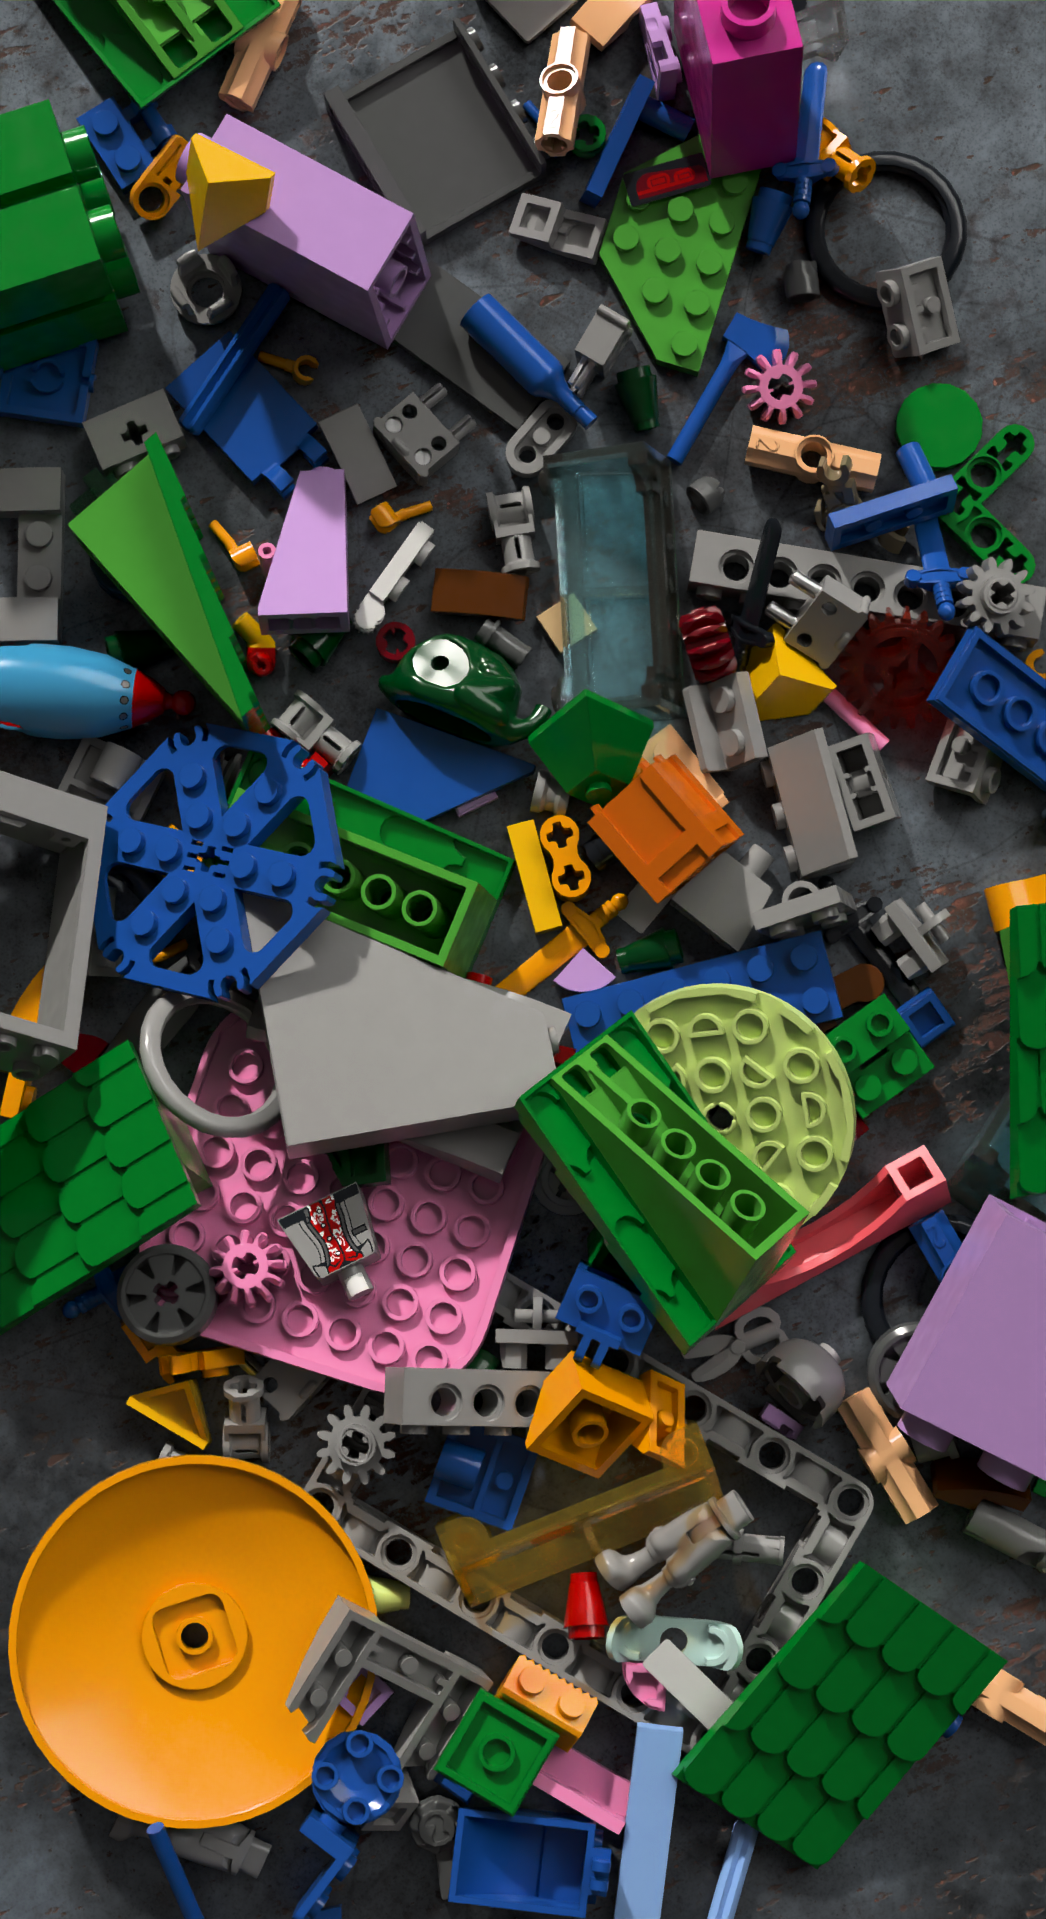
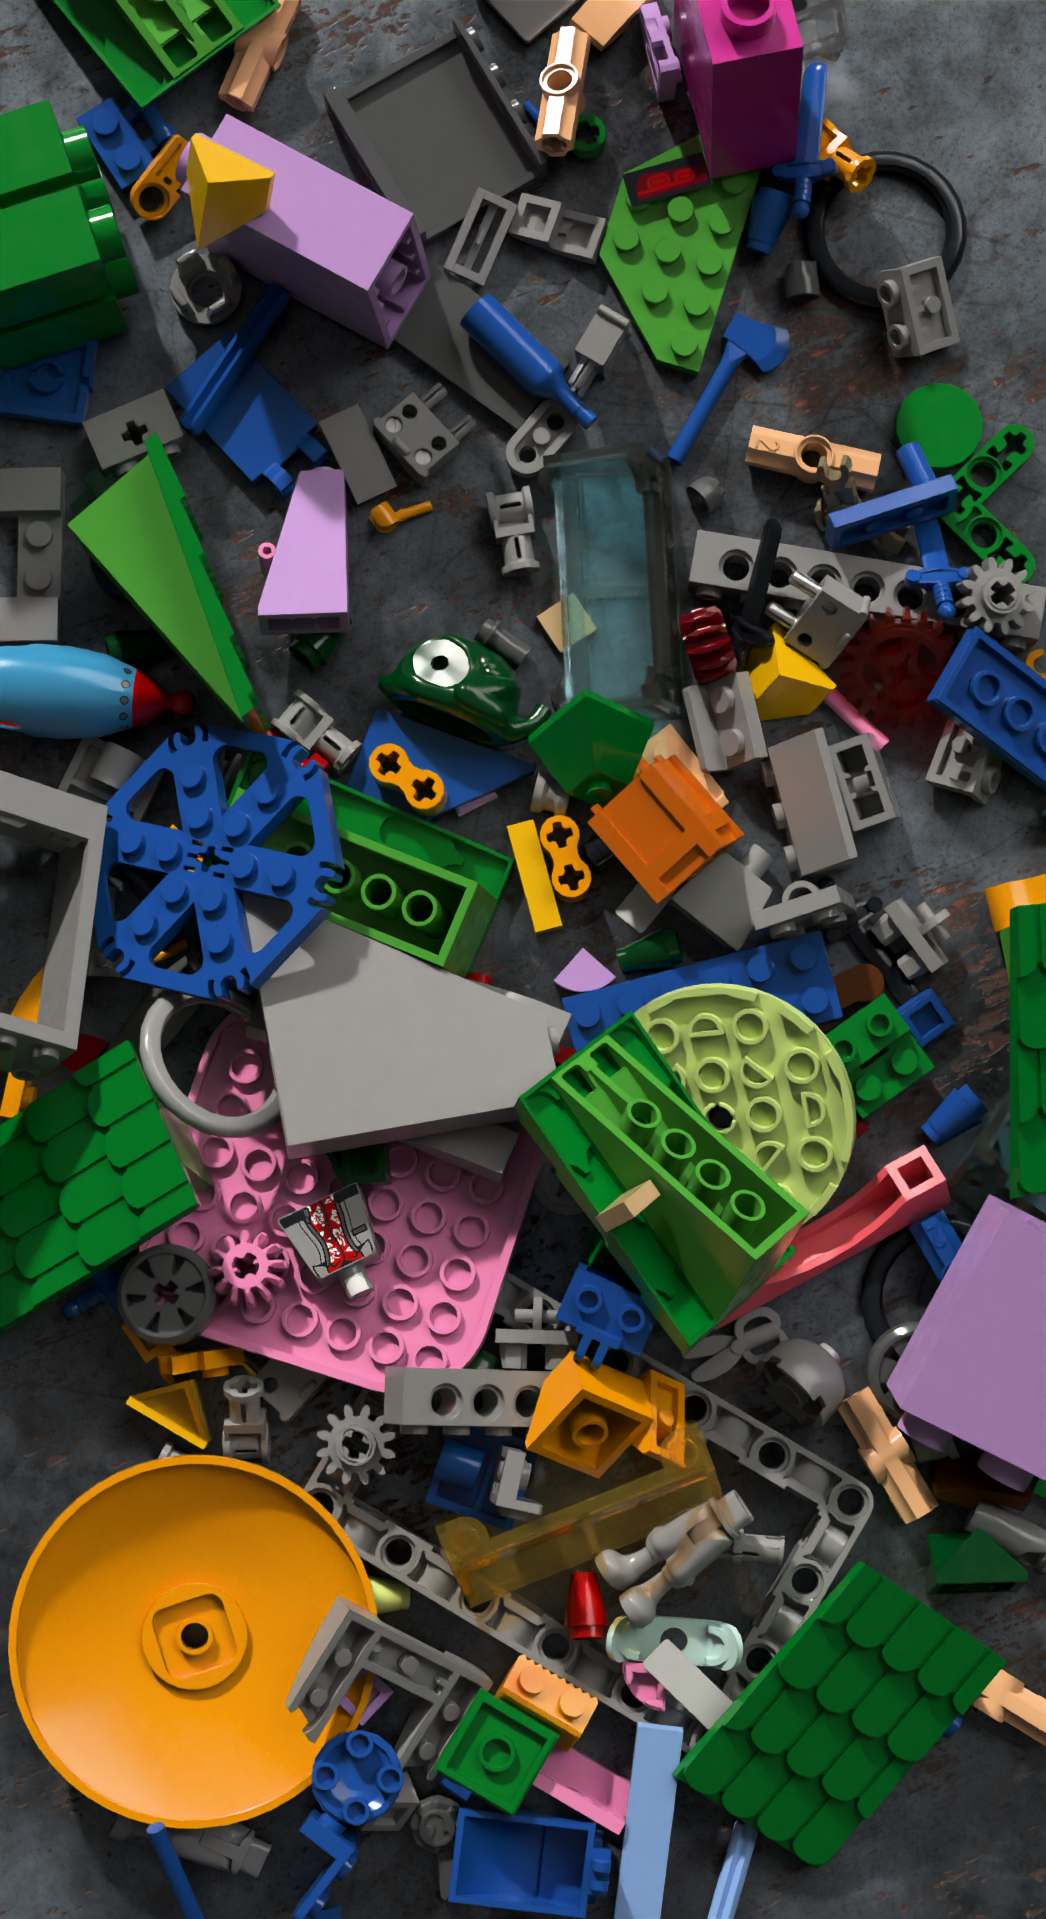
(243, 556): light orange hand -> none
(260, 648): arm -> none
(290, 365): light orange hand -> none
(382, 644): dark red bush -> none
(392, 580): white hinge -> none
(408, 779): none -> light orange axle
(480, 594): reddish brown slope -> none
(494, 202): none -> light grey tile
(509, 1476): none -> light grey bracket
(581, 932): light orange sword -> none
(627, 1205): none -> tan tile
(636, 107): blue piece -> none
(639, 397): dark green cone -> none
(775, 372): bright pink gear -> none
(780, 1421): lavender tile -> none
(955, 1115): none -> blue cone
(970, 1565): none -> dark green slope

